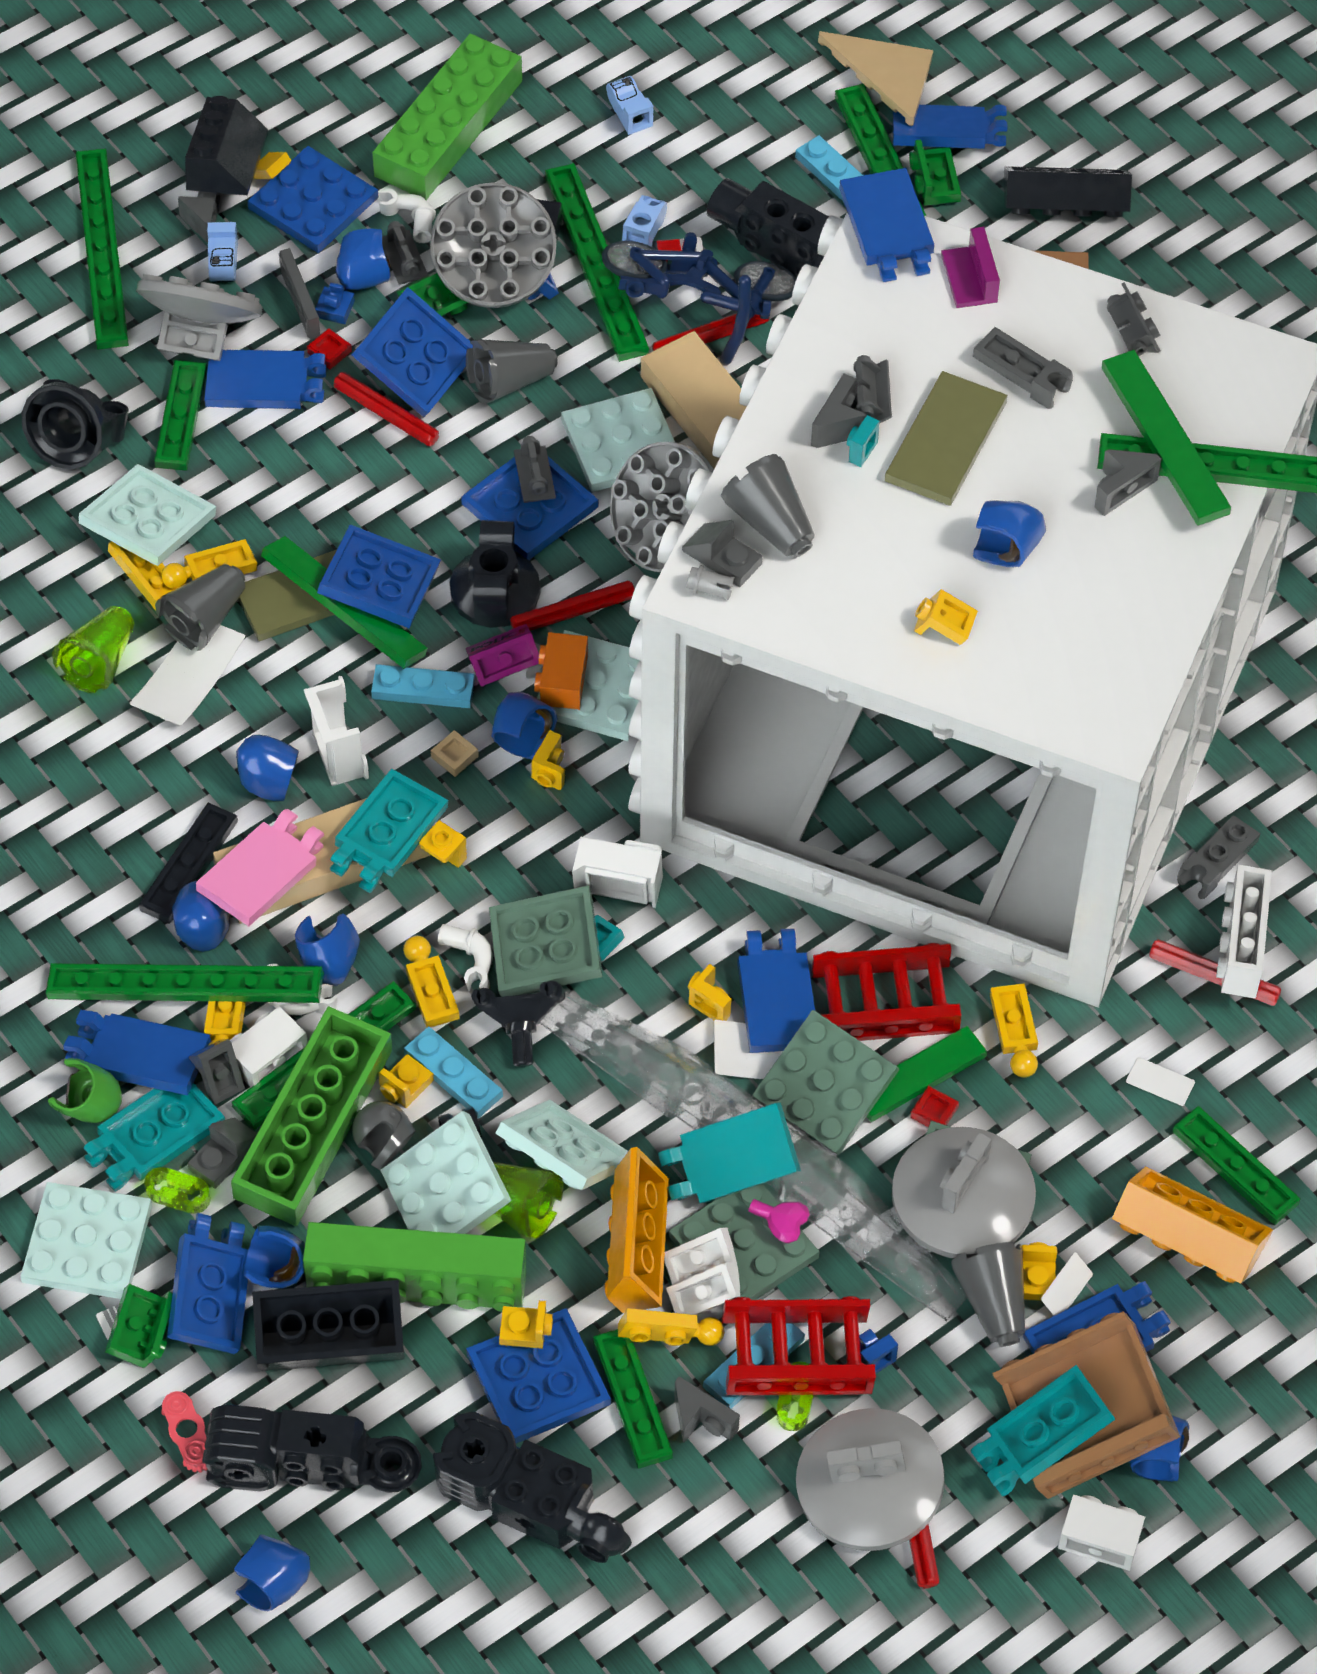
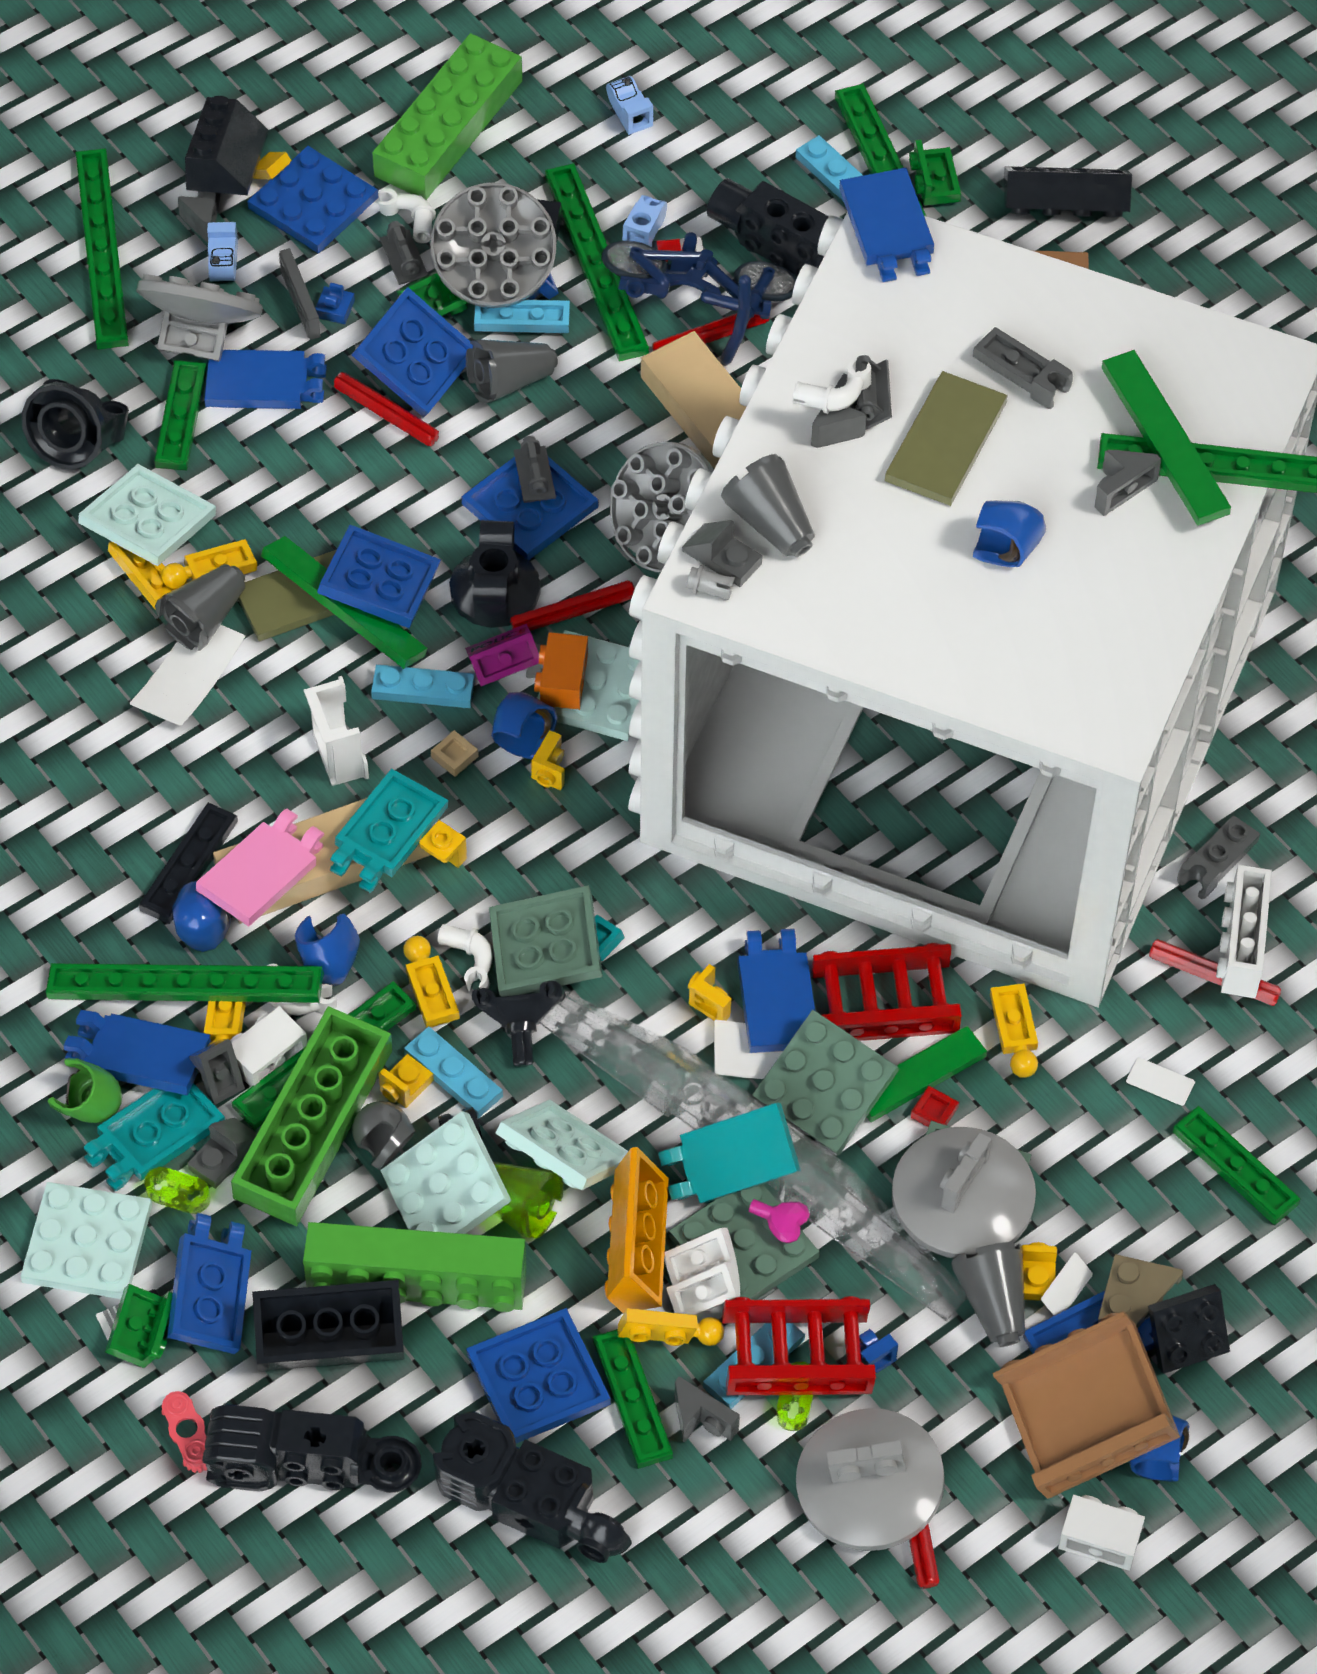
(94, 650): clear neon green cone -> none
(266, 766): blue piece -> none
(273, 1573): blue piece -> none
(274, 1258): blue piece -> none
(332, 346): red tile -> none
(362, 260): blue piece -> none
(525, 316): none -> medium azure plate
(525, 1326): yellow bracket -> none
(612, 431): light aqua plate -> none
(619, 870): white piece -> none
(834, 398): none -> white piece
(863, 440): teal plate -> none
(888, 68): tan tile -> none
(946, 616): yellow bracket -> none
(951, 127): blue tile -> none
(972, 271): magenta panel -> none
(1042, 1430): teal tile -> none
(1128, 309): dark grey hinge -> none
(1135, 1286): none -> dark tan wing
(1189, 1328): none -> black plate
(1191, 1225): light orange slope -> none

